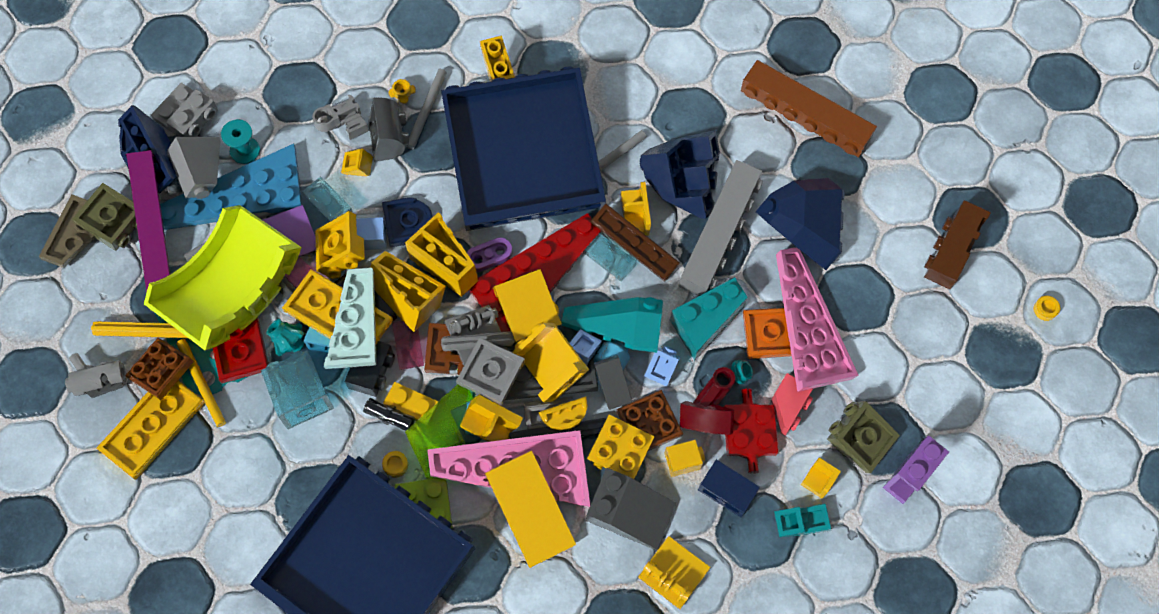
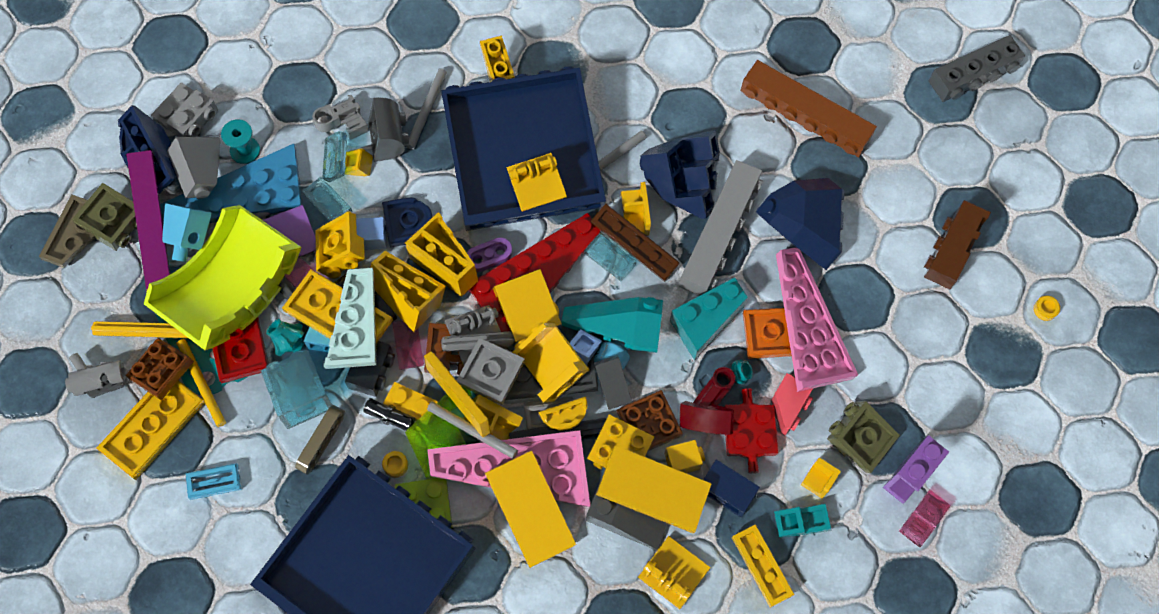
(184, 229): none -> medium azure torso
(216, 490): none -> medium azure tile
(320, 439): none -> dark tan beam
(334, 156): none -> clear light blue plate
(399, 85): yellow plate -> none
(457, 394): none -> yellow tile
(468, 428): none -> light grey bar
(536, 182): none -> yellow hinge
(654, 489): none -> yellow tile
(662, 365): light blue bracket -> none
(762, 566): none -> yellow plate
(924, 518): none -> clear pink slope
(976, 68): none -> dark grey brick

